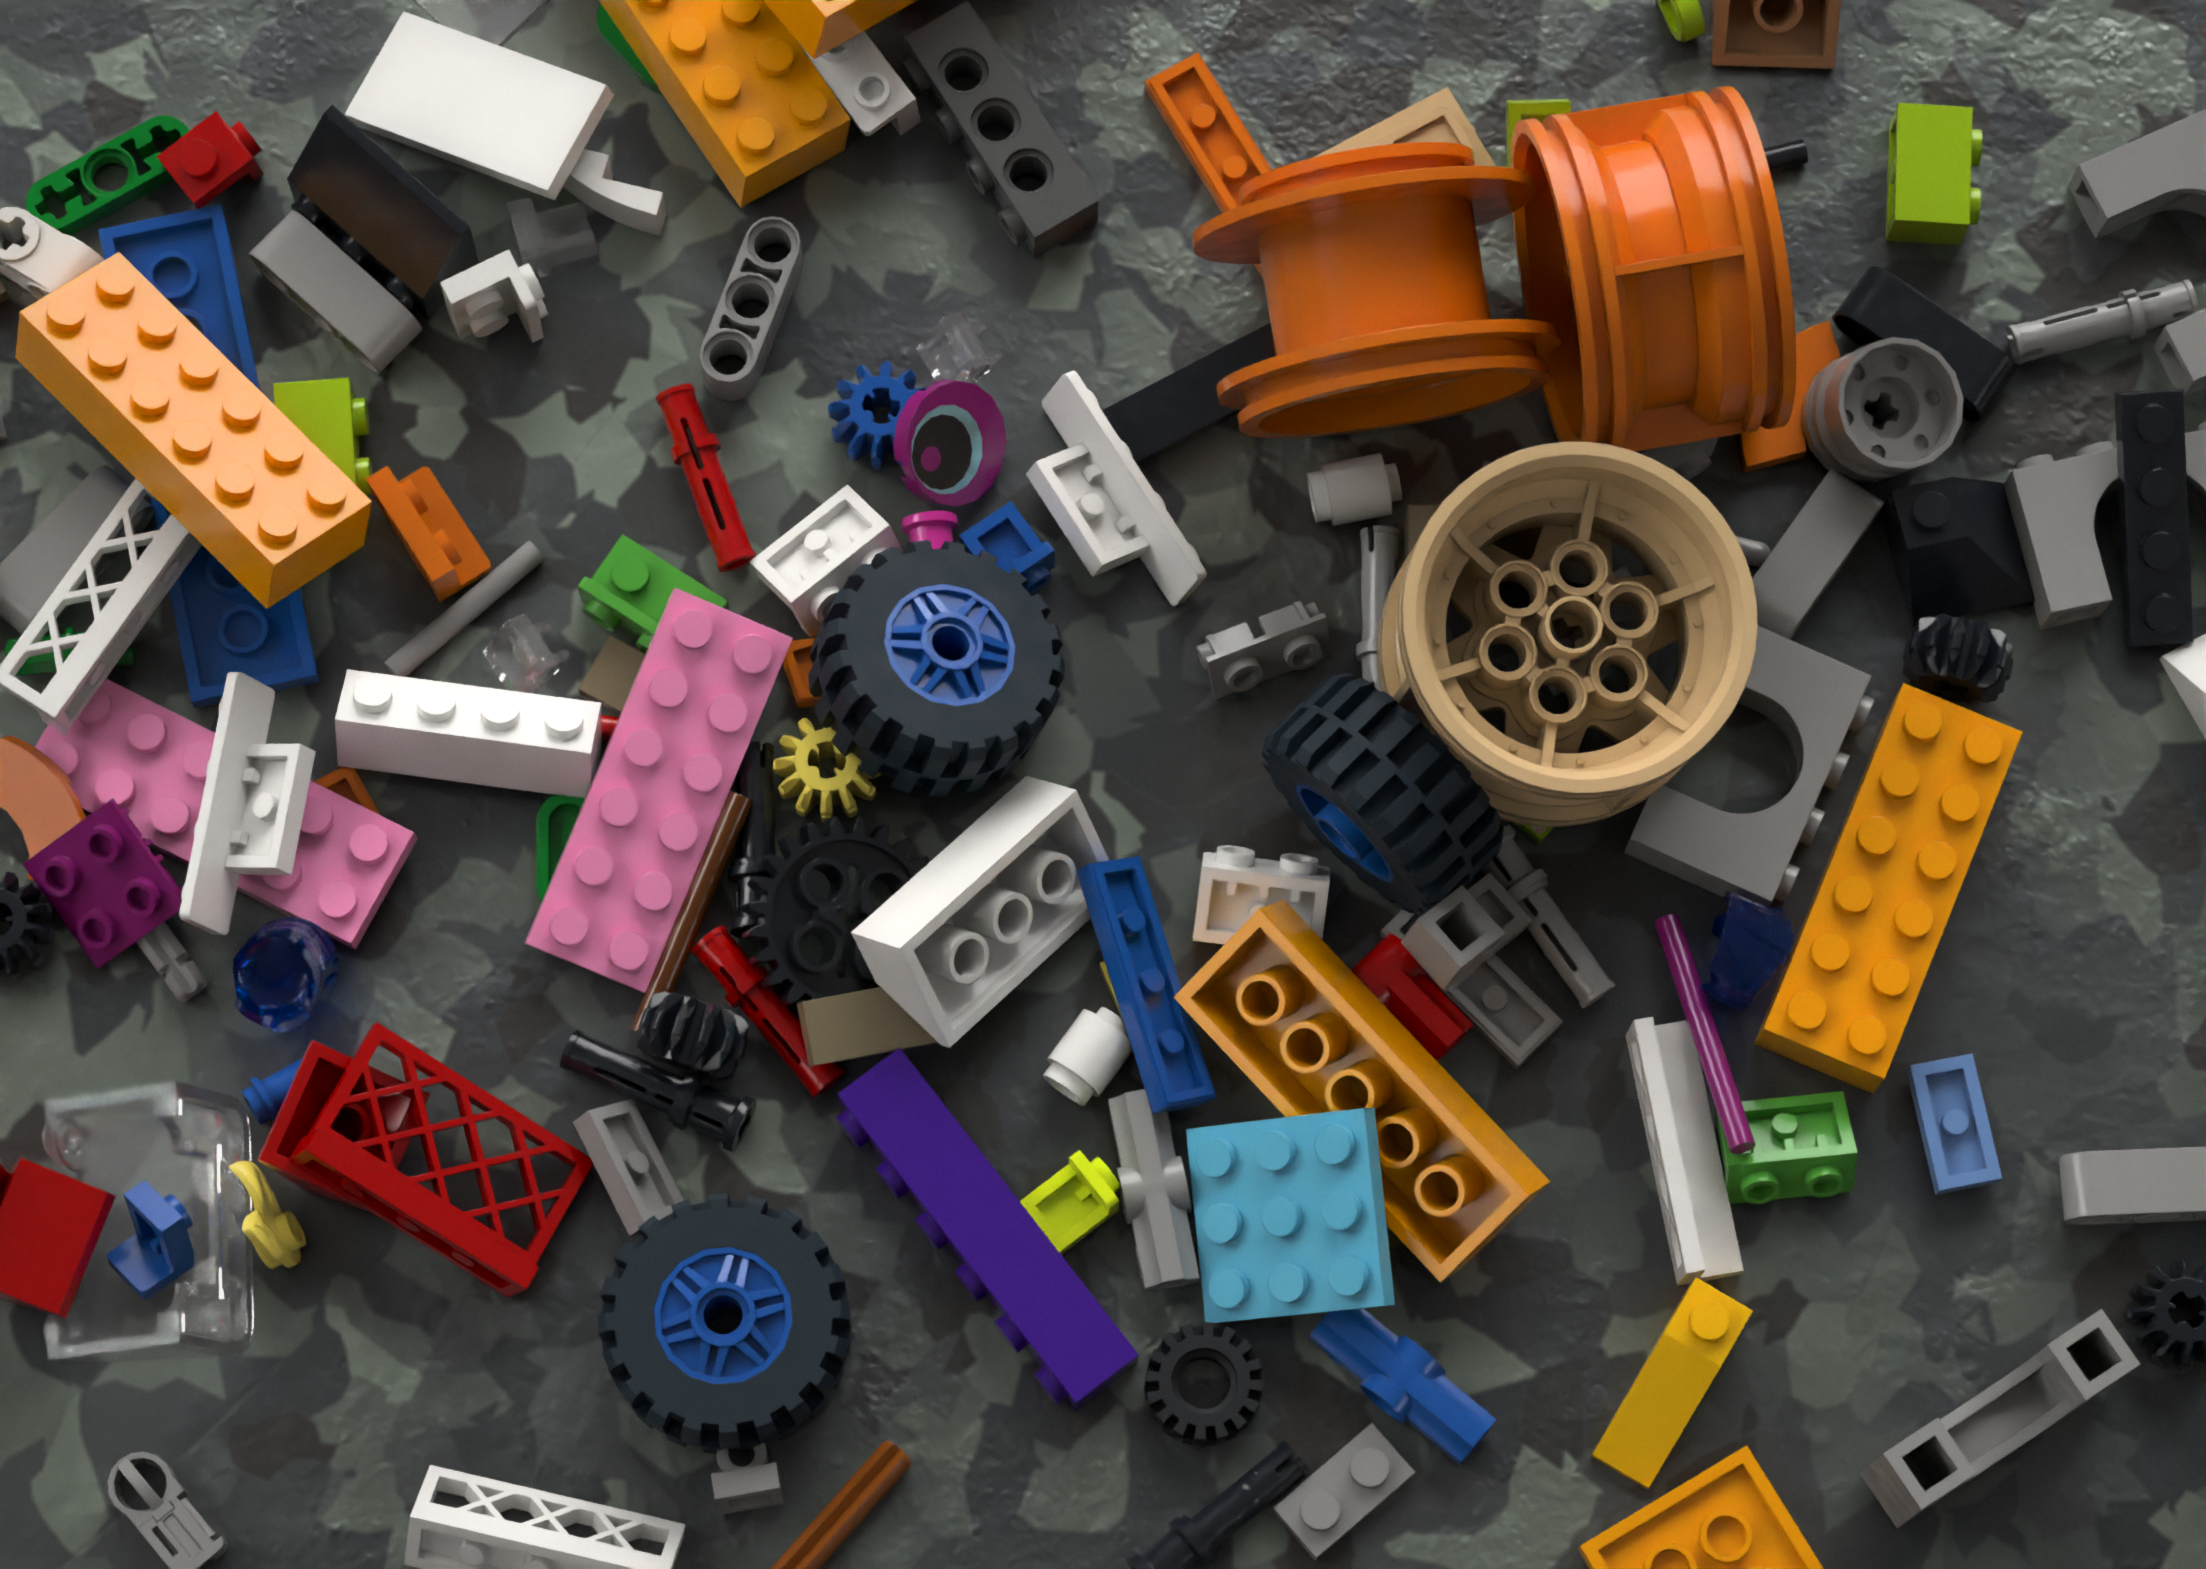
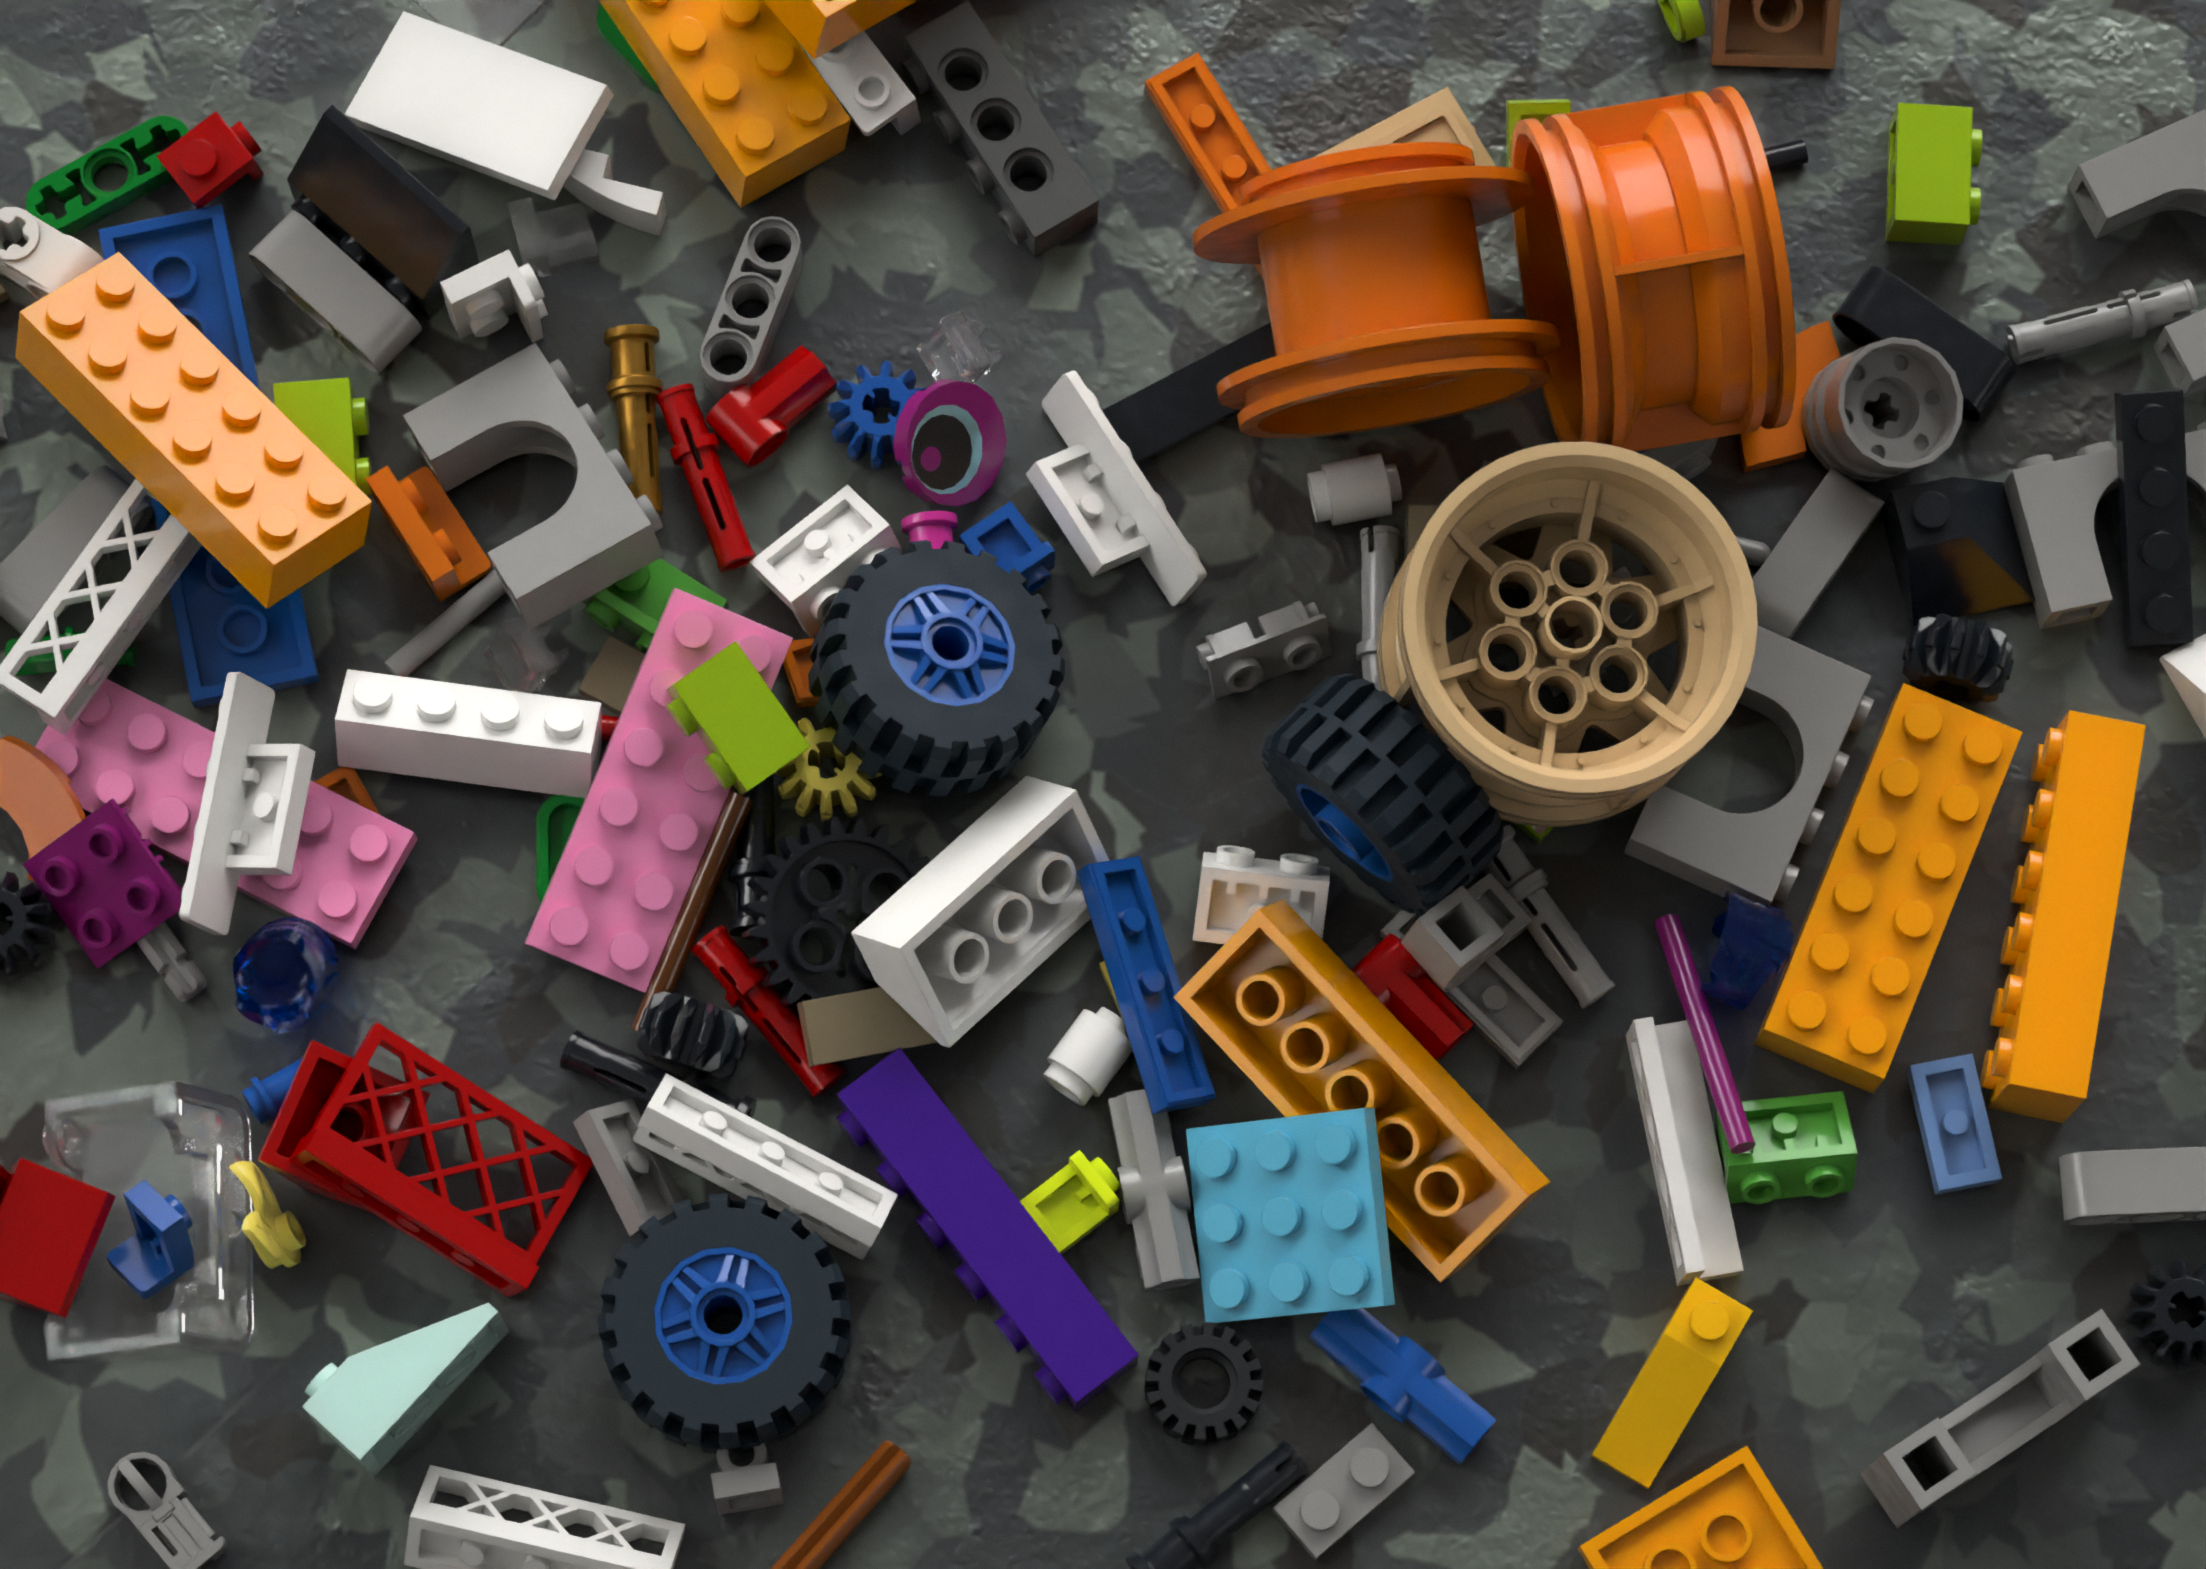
(394, 1388): none -> light aqua slope
(524, 410): none -> light grey arch
(634, 393): none -> pearl gold pin
(735, 719): none -> lime brick
(759, 416): none -> red piece
(764, 1164): none -> white fence
(2064, 917): none -> light orange brick

